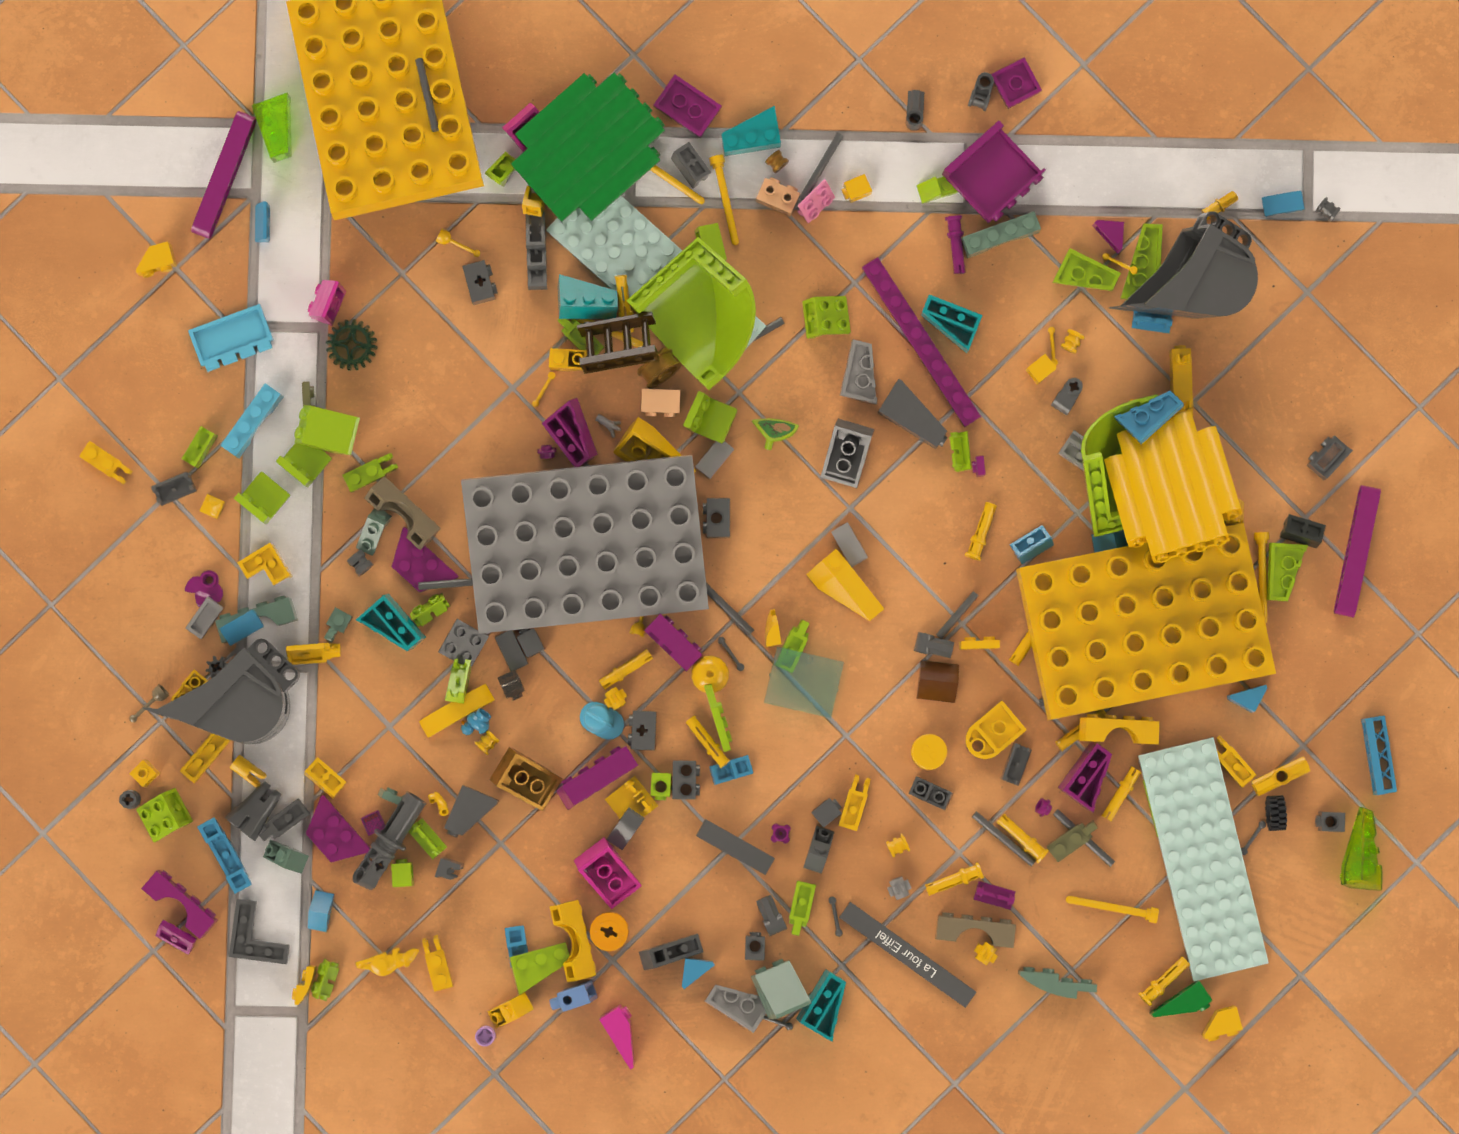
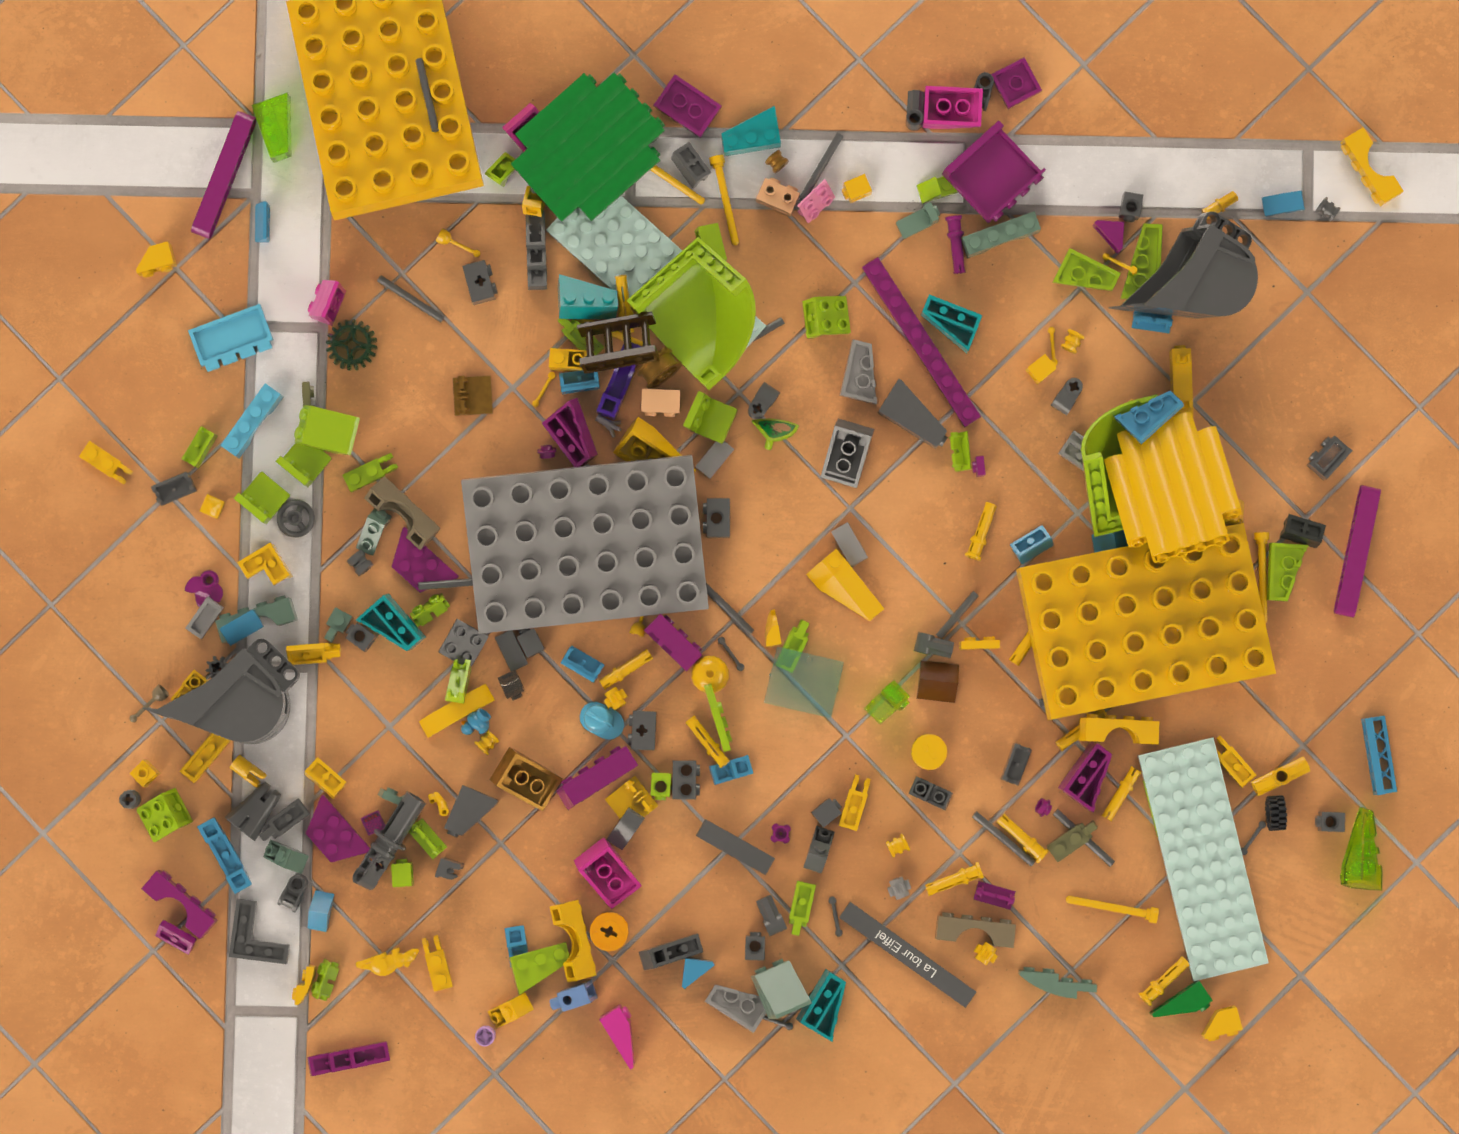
(288, 519): none -> dark grey piece
(292, 896): none -> dark grey piece
(348, 1058): none -> magenta slope
(368, 640): none -> dark grey brick
(410, 298): none -> dark grey bar
(472, 395): none -> pearl gold hinge
(578, 382): none -> dark azure hinge
(582, 664): none -> dark azure hinge
(616, 390): none -> dark purple arch
(764, 398): none -> dark grey piece
(887, 702): none -> clear neon green wedge
(919, 220): none -> sand green bracket
(952, 107): none -> dark pink slope
(995, 731): yellow plate -> none
(1131, 198): none -> dark grey brick
(1249, 698): dark azure slope -> none
(1382, 187): none -> yellow arch

